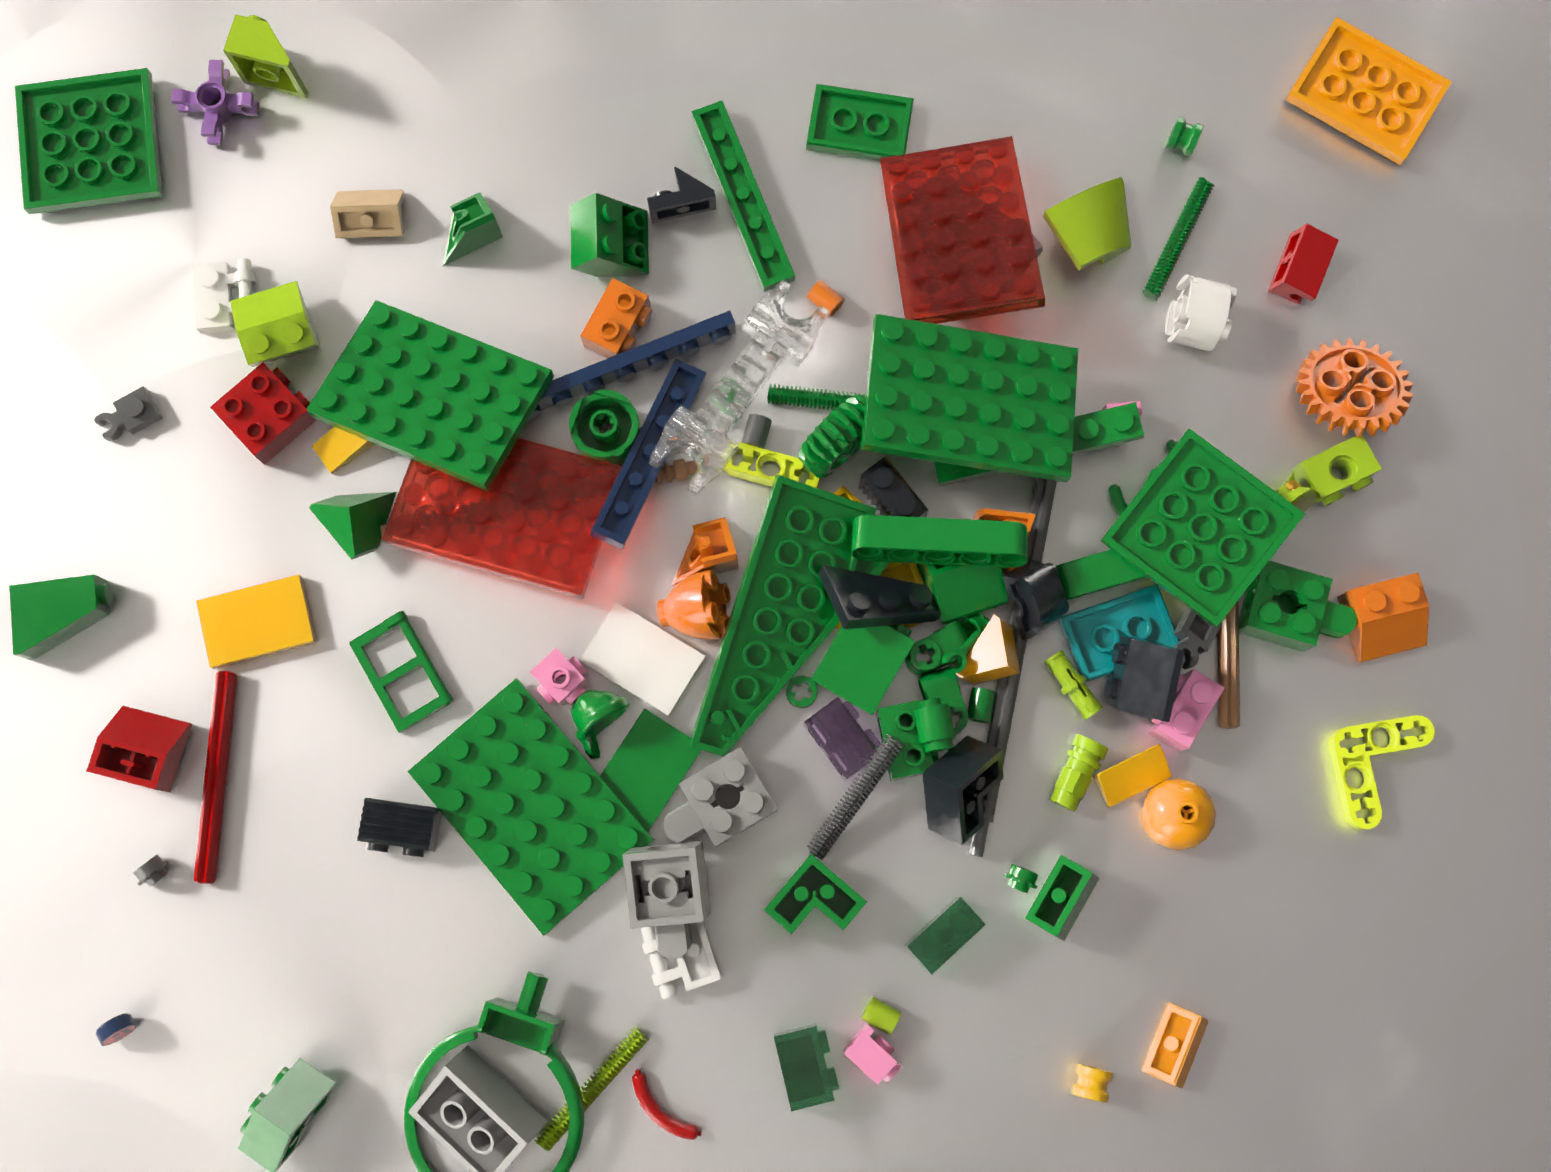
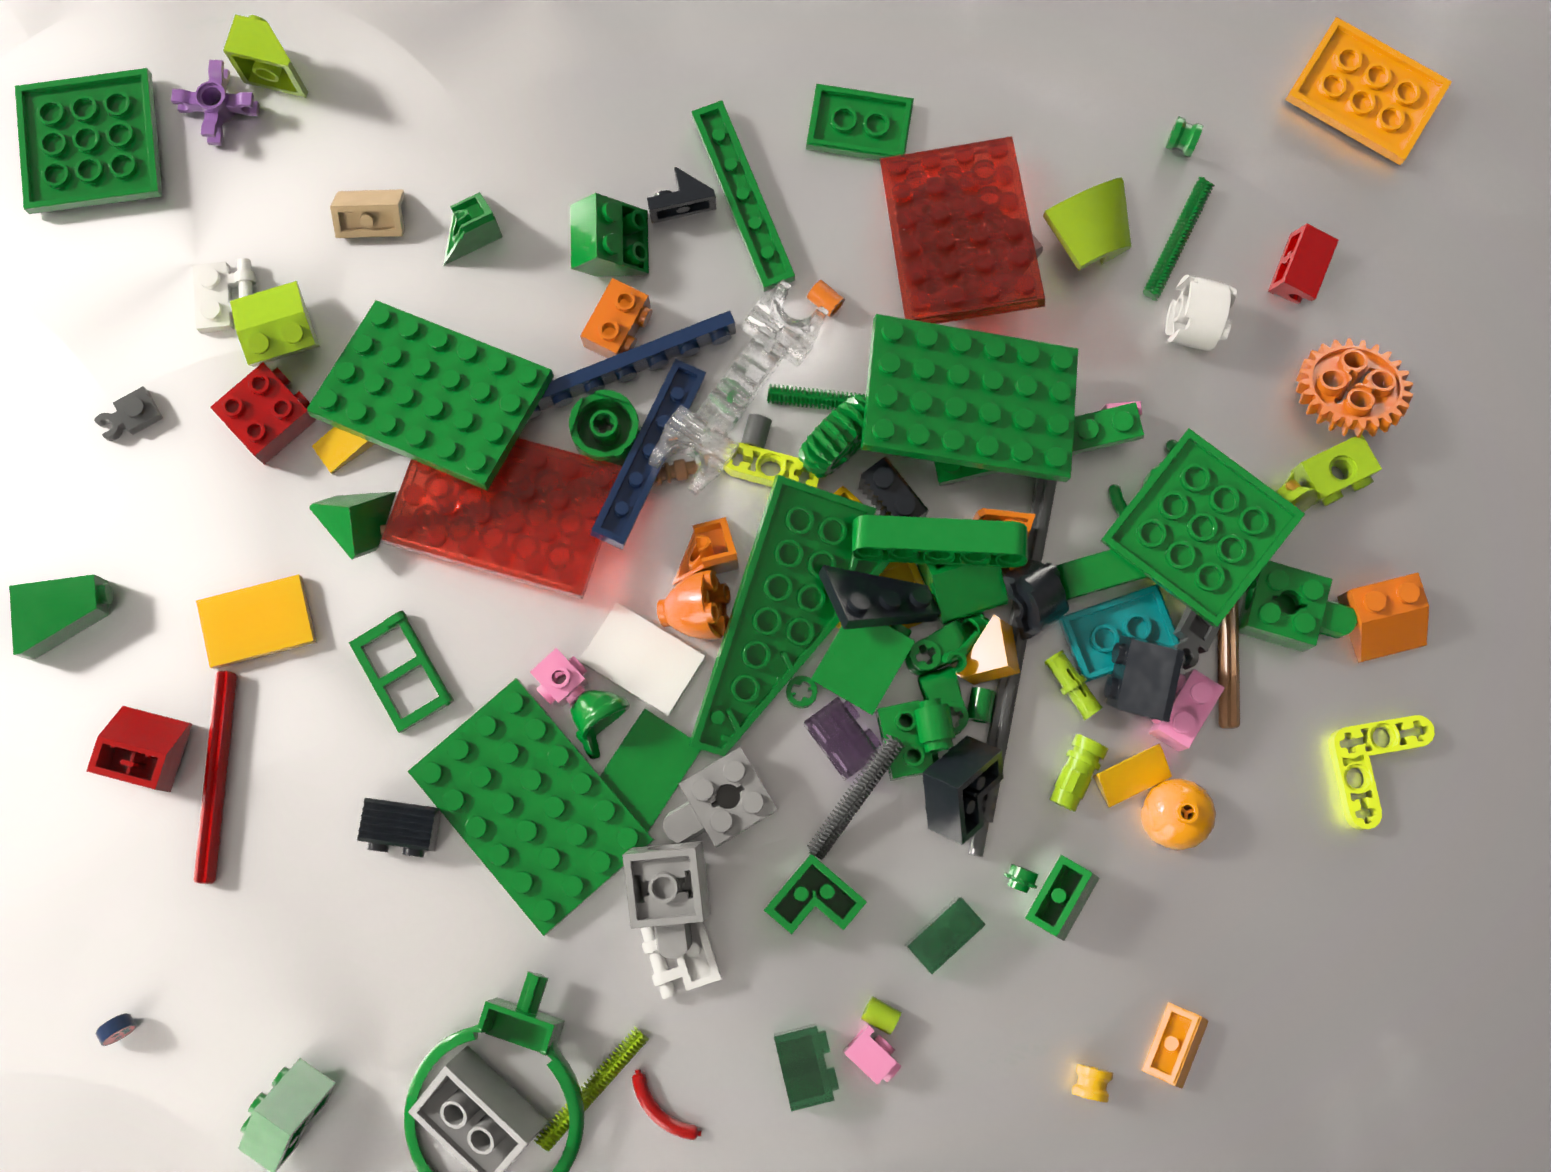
(151, 871): dark grey plate -> none

